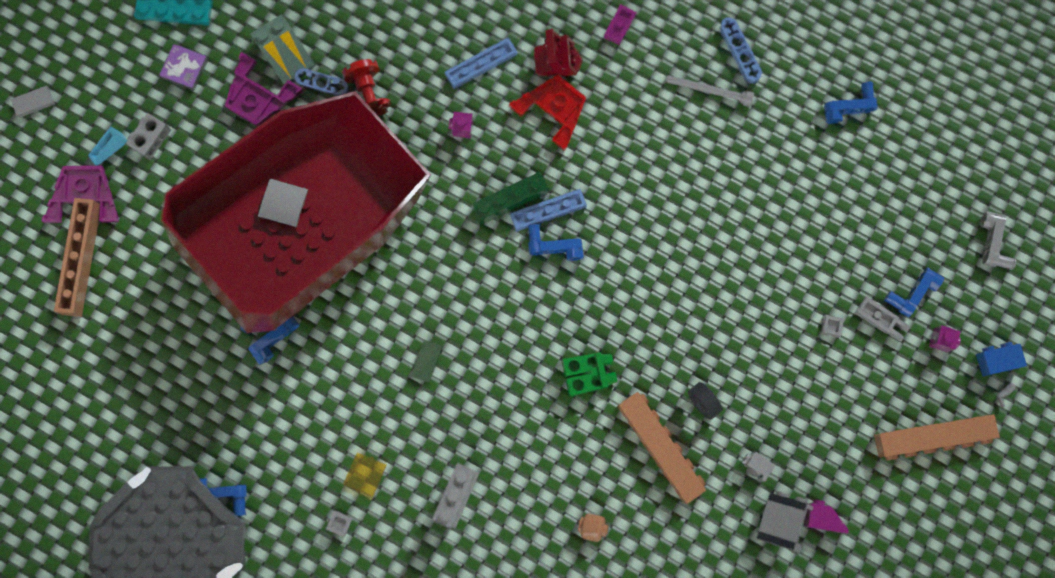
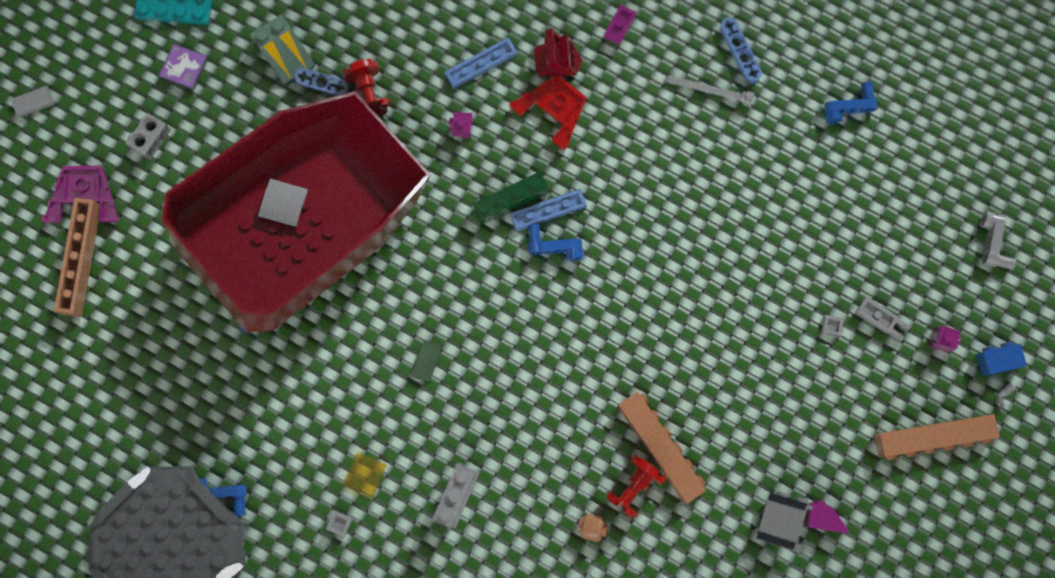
(108, 144): medium azure slope -> none
(254, 101): magenta wing -> none
(261, 348): blue beam -> none
(594, 373): green hips -> none
(639, 481): none -> red piece
(705, 400): black tyre -> none
(758, 466): light grey brick -> none
(927, 279): blue beam -> none

